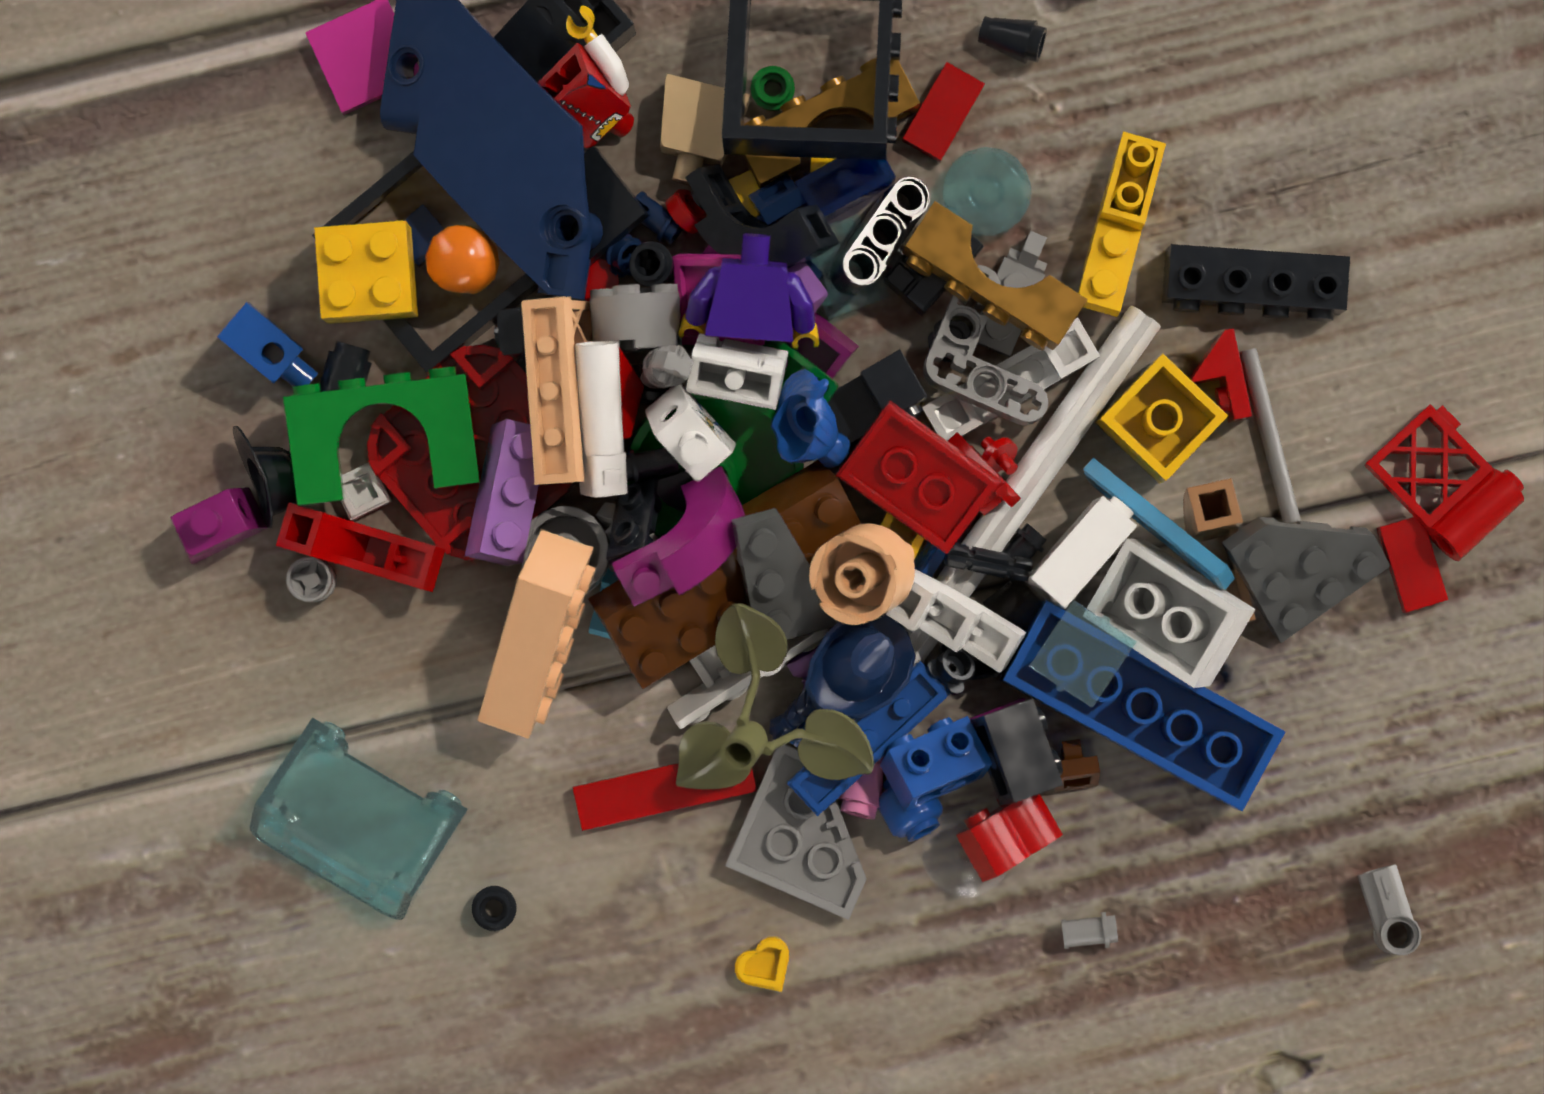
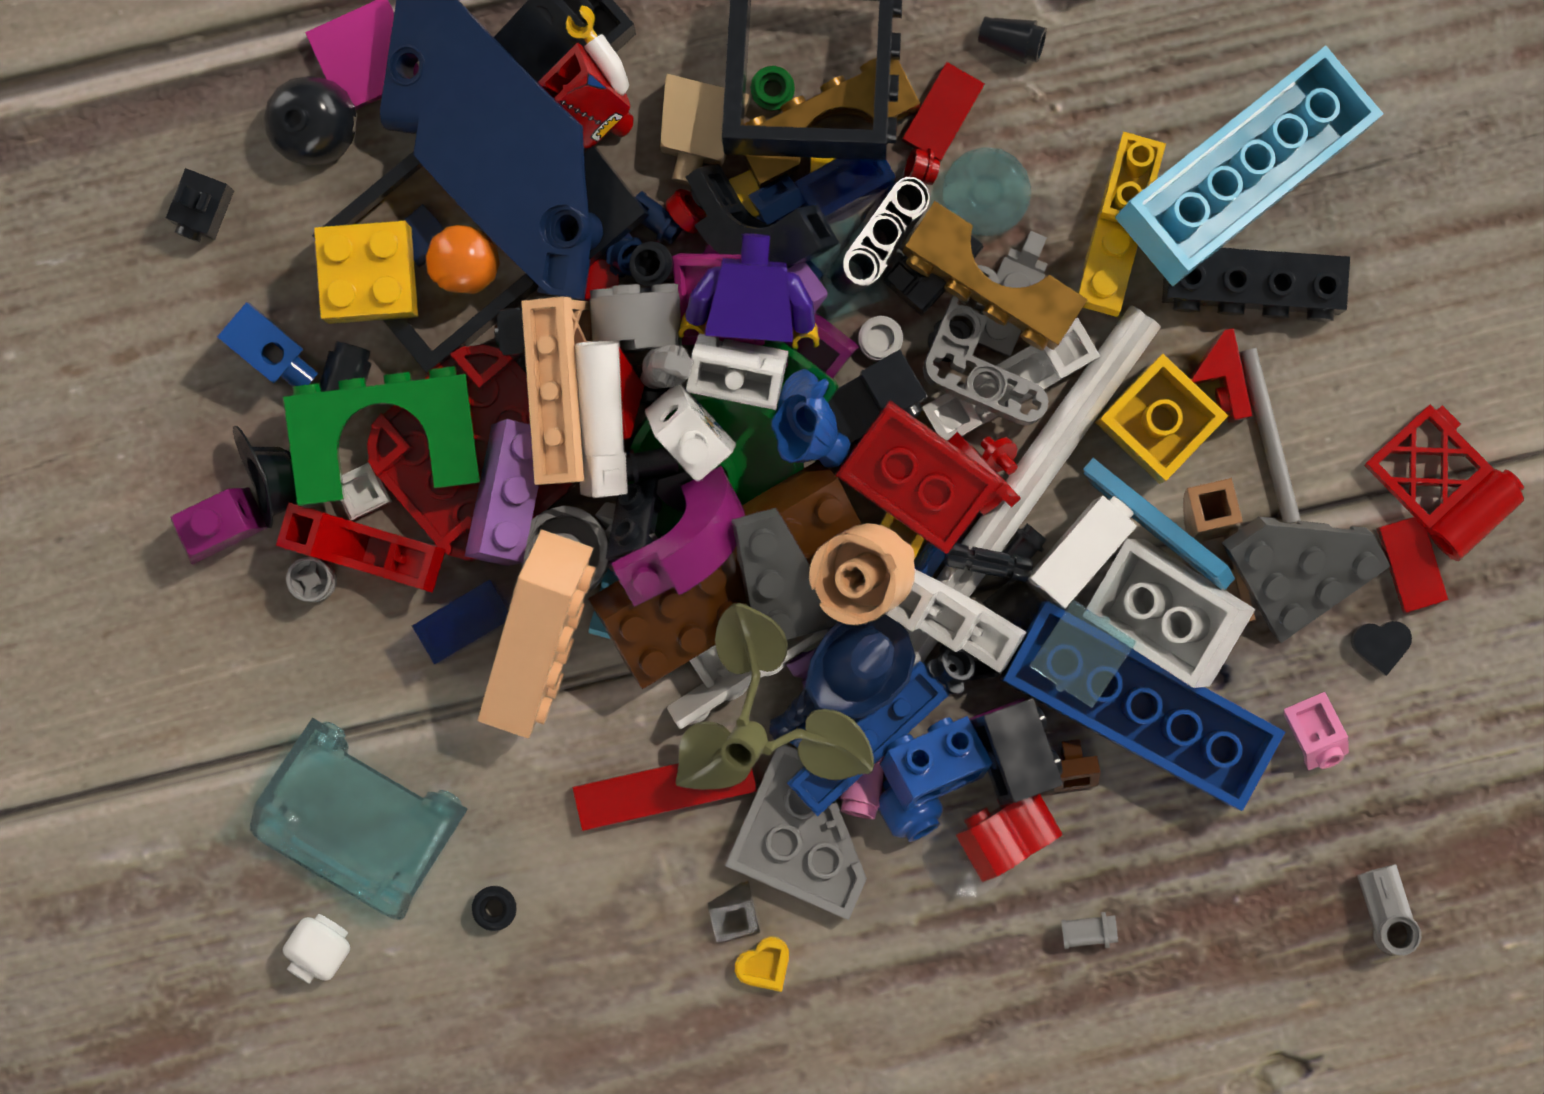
(199, 205): none -> black brick
(310, 120): none -> black cylinder
(316, 948): none -> white head
(463, 622): none -> clear blue brick
(734, 913): none -> clear smoke slope
(880, 337): none -> white tile
(922, 166): none -> red plate
(1248, 165): none -> medium azure brick
(1318, 732): none -> bright pink bracket
(1382, 644): none -> black tile

